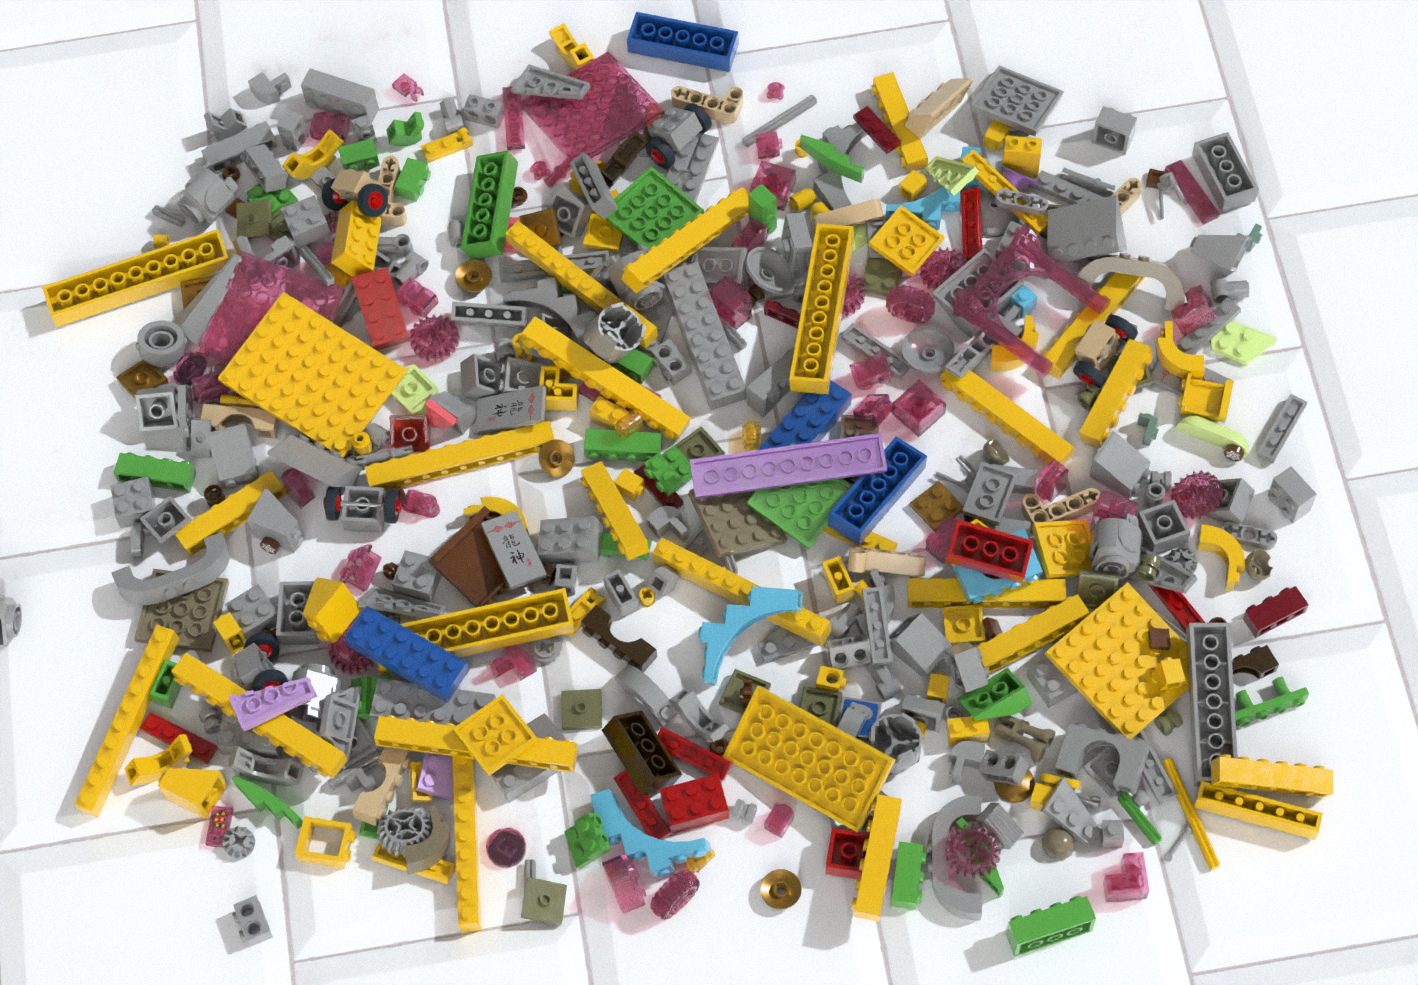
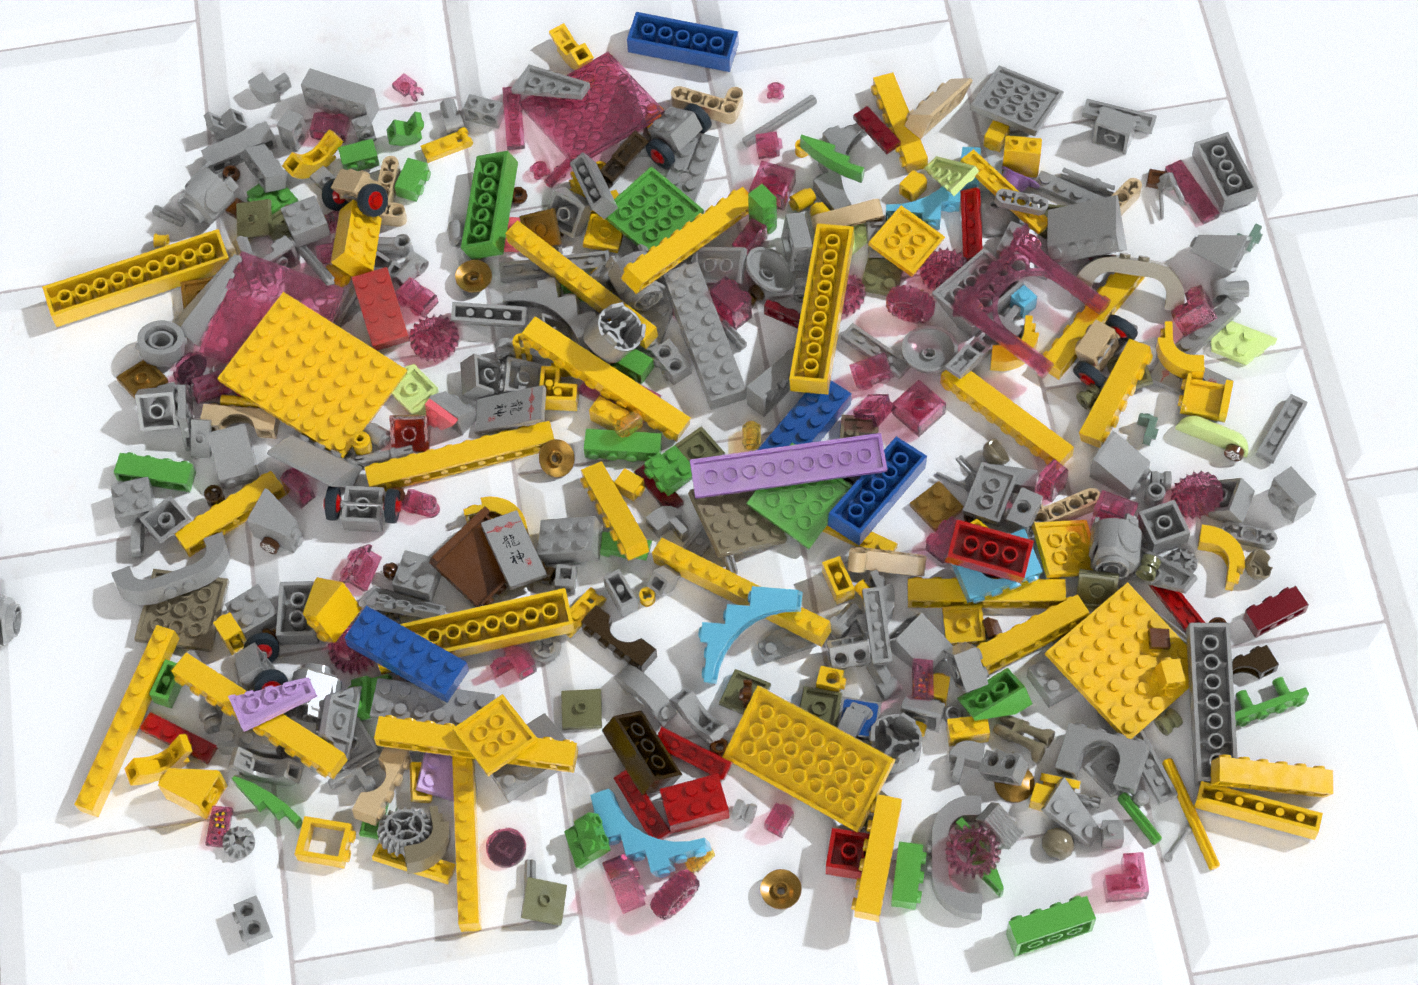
(922, 679): none -> clear pink tile
(1024, 500): none -> light grey brick
(1144, 123): none -> light grey plate

